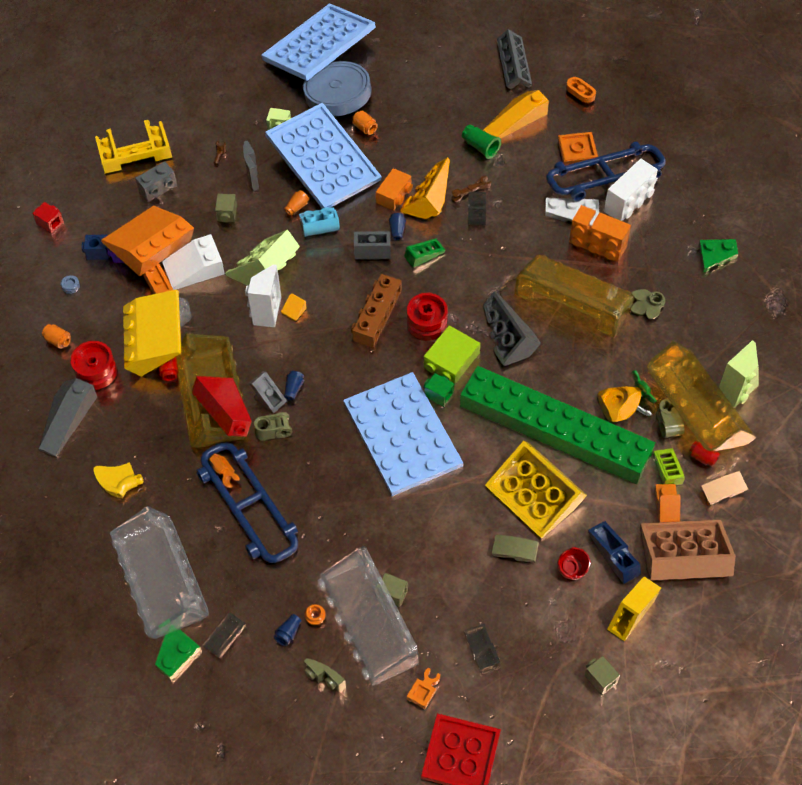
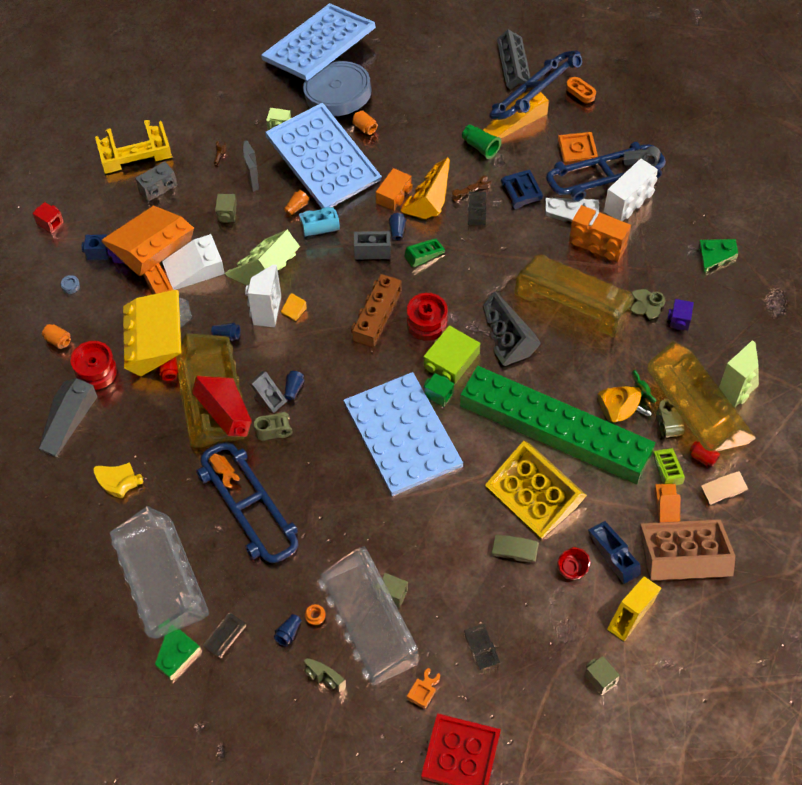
(229, 330): none -> dark blue cone
(522, 105): none -> dark blue bar
(527, 186): none -> dark blue plate
(632, 157): none -> dark grey piece
(680, 314): none -> dark purple brick

